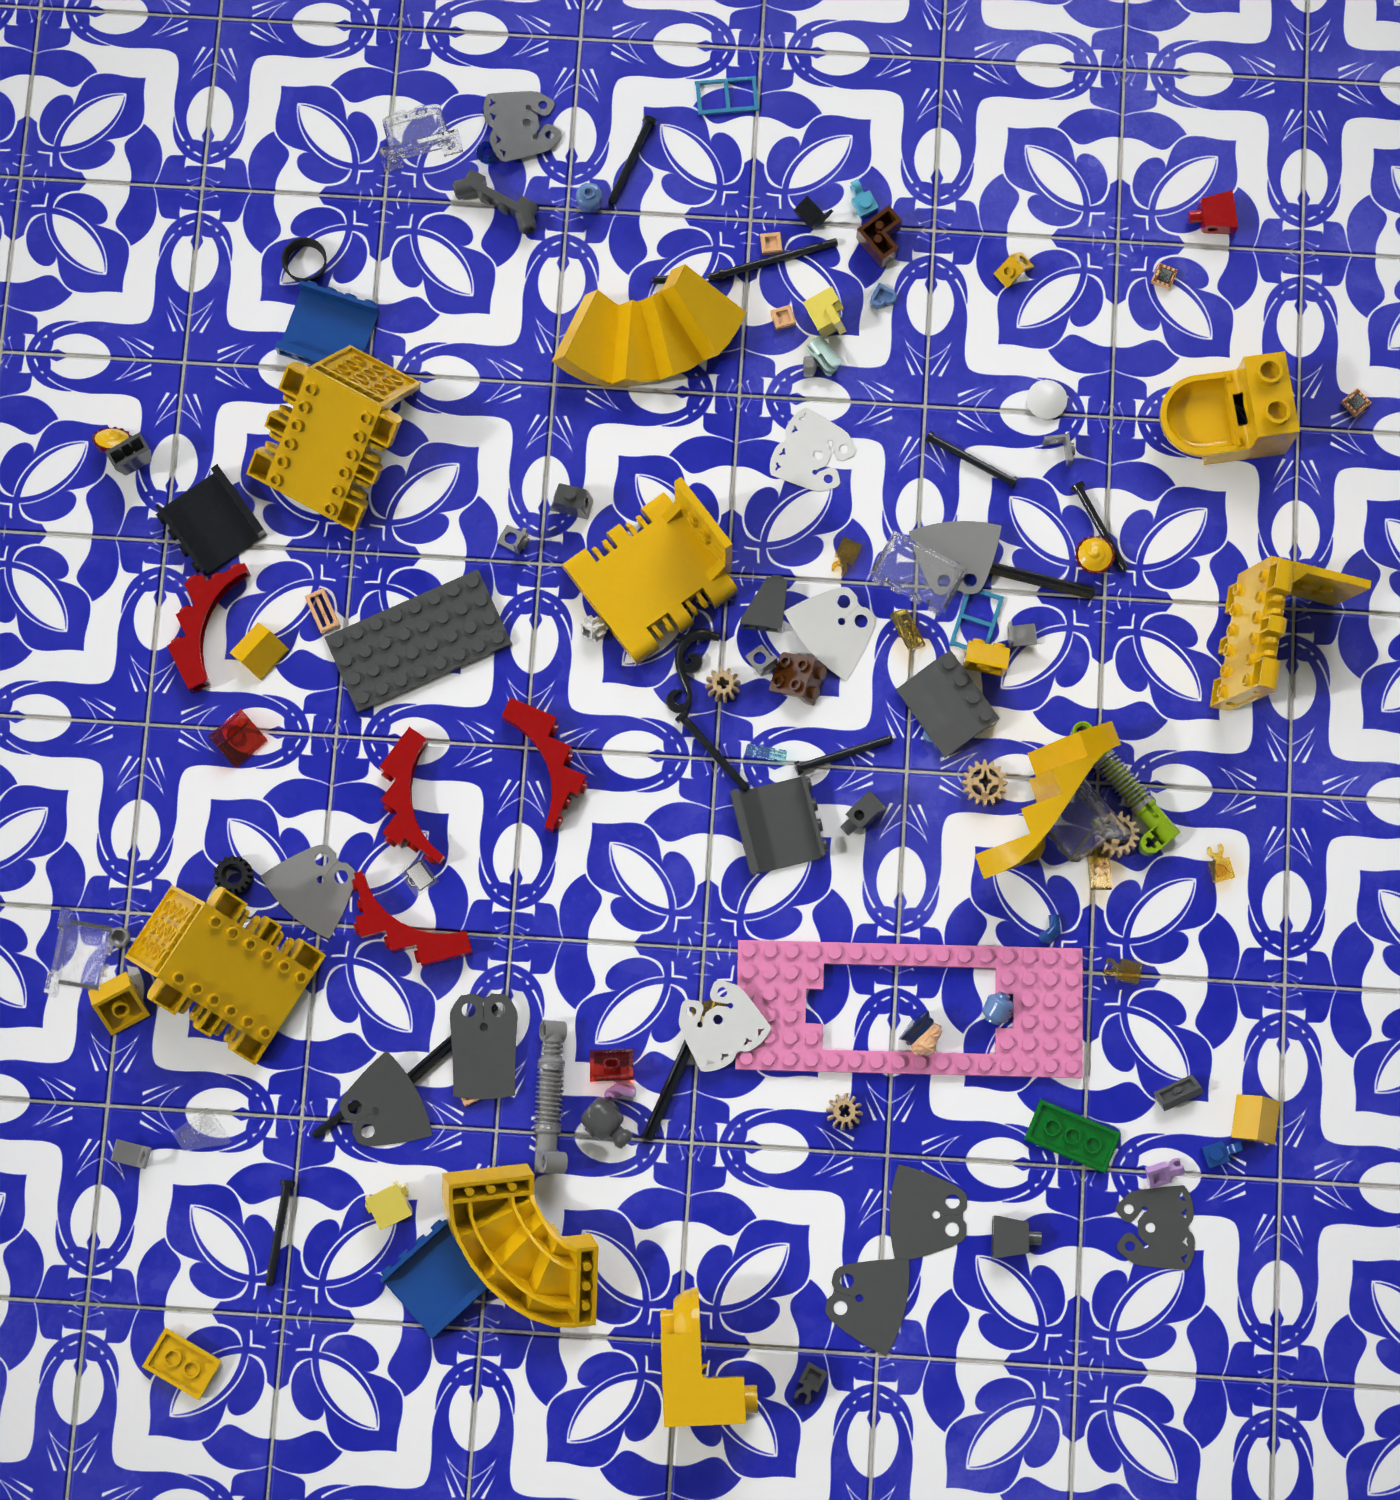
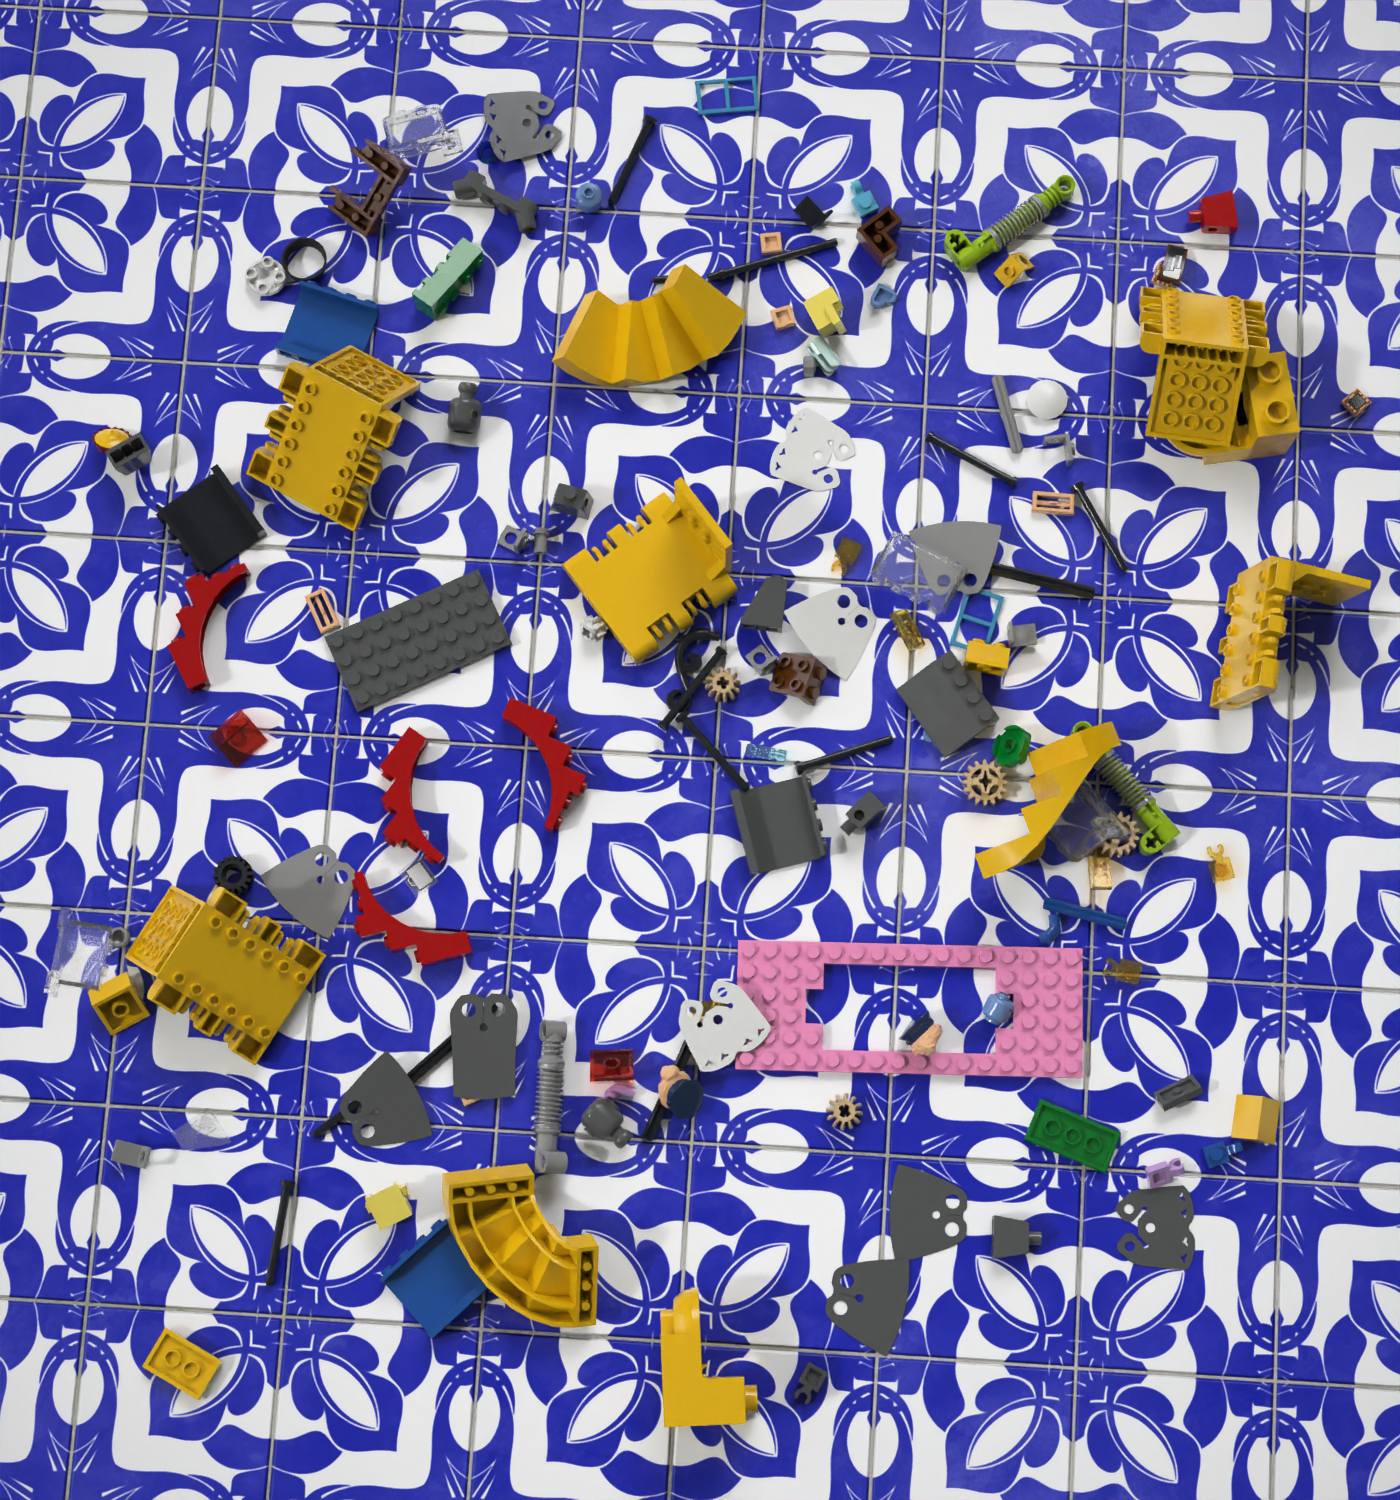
(259, 651): yellow slope -> none
(265, 276): none -> white dish
(392, 173): none -> reddish brown wedge
(448, 279): none -> wedge
(465, 411): none -> dark grey piece
(540, 540): none -> light grey pin
(664, 724): none -> black bar
(679, 1092): none -> dark blue piece
(994, 237): none -> lime piece
(1007, 414): none -> light grey axle
(1017, 754): none -> green plate
(1053, 511): none -> light nougat tile
(1084, 913): none -> blue axle
(1095, 554): yellow piece -> none
(1173, 264): none -> slope
(1200, 362): none -> yellow bracket

